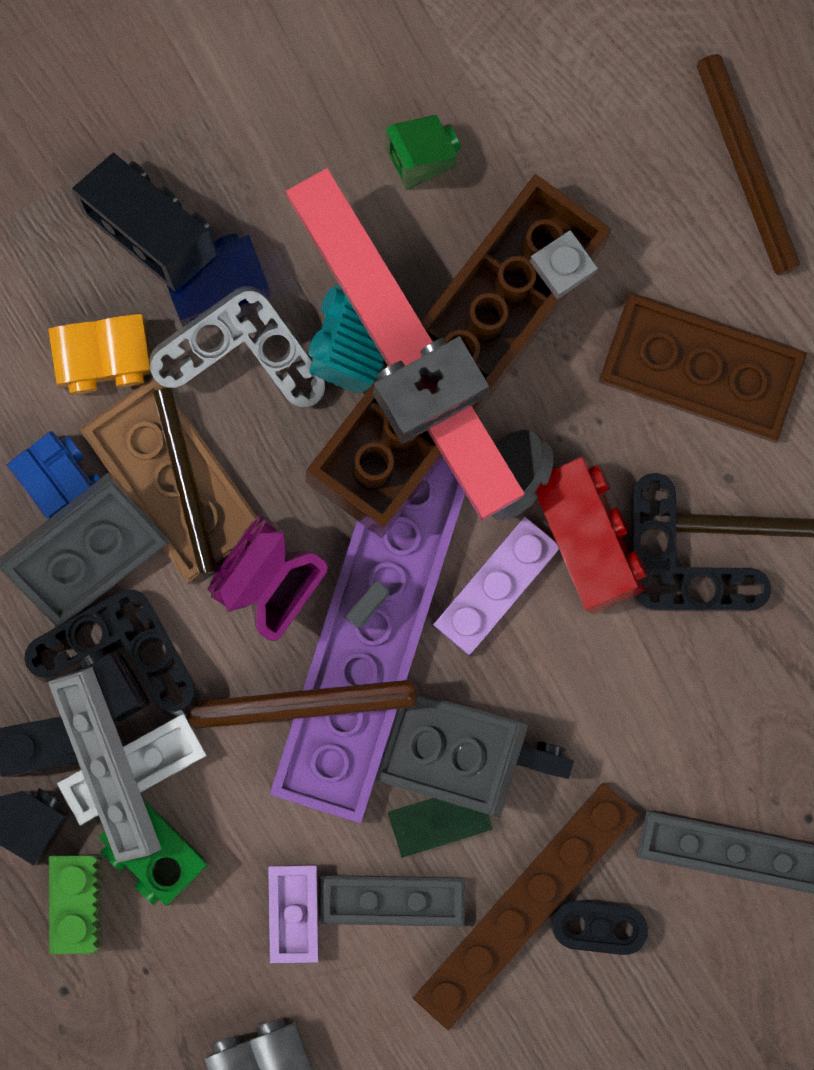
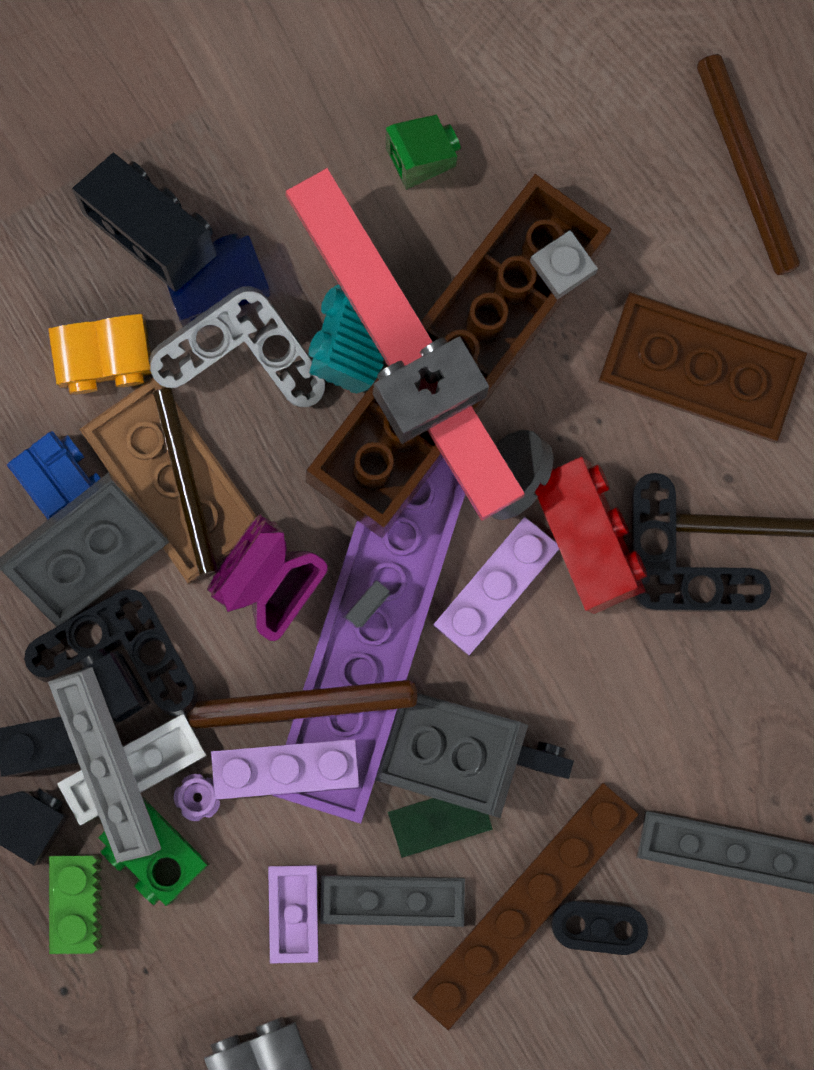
(184, 797): none -> lavender plate
(285, 769): none -> lavender plate

